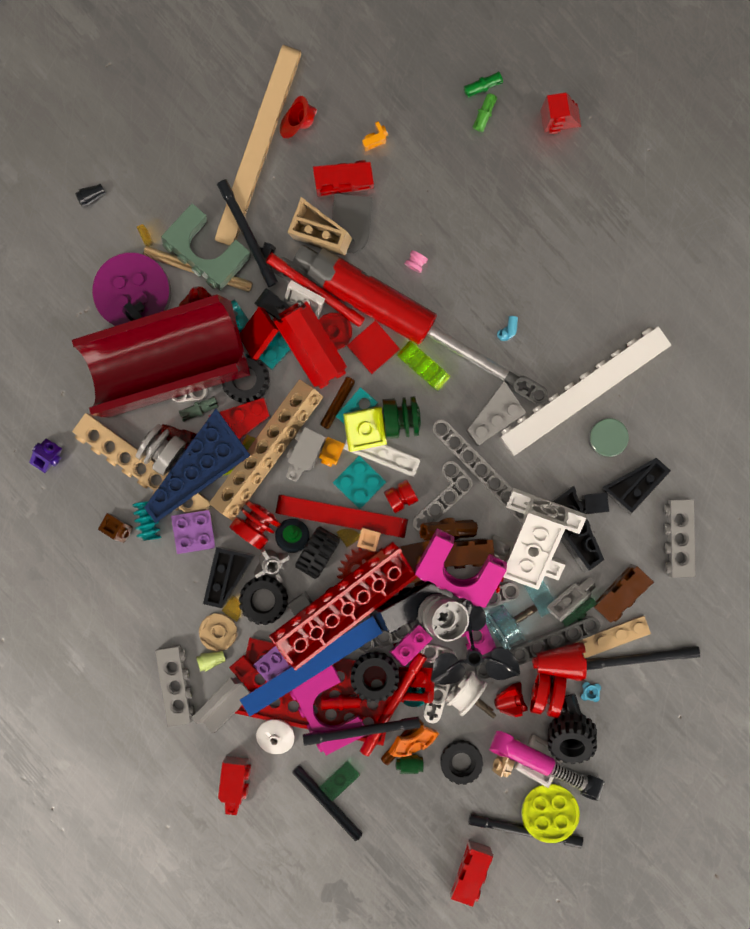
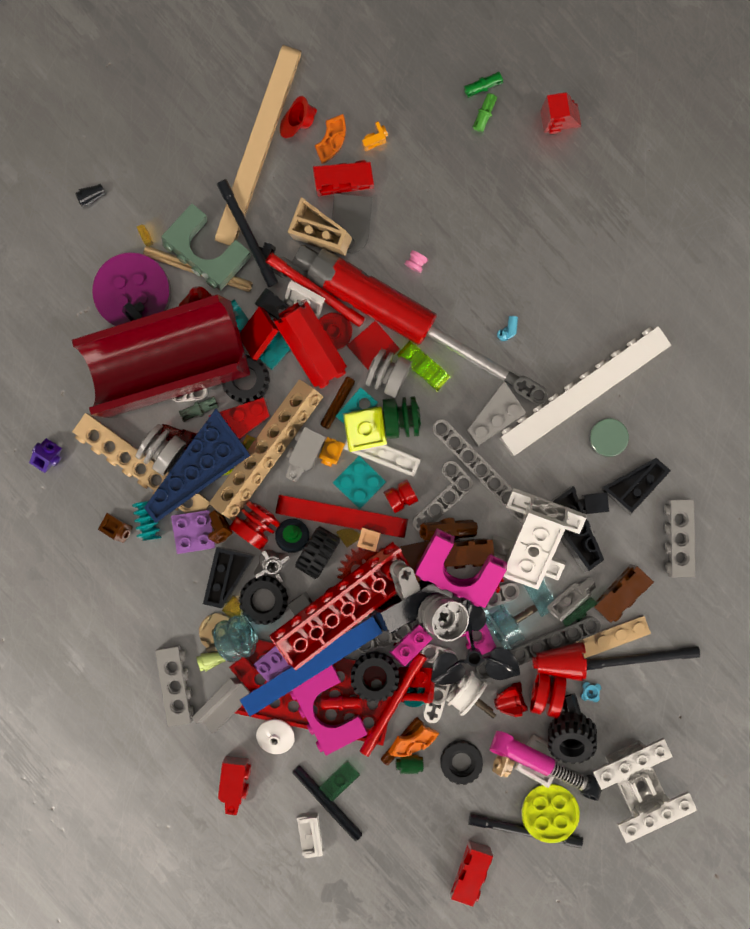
(220, 527): none -> reddish brown bracket
(234, 639): none -> clear light blue wheel
(310, 836): none -> white hinge
(319, 737): black piece -> none
(333, 139): none -> orange tile
(388, 373): none -> light grey wheel
(404, 579): none -> light grey piece
(648, 805): none -> white piece

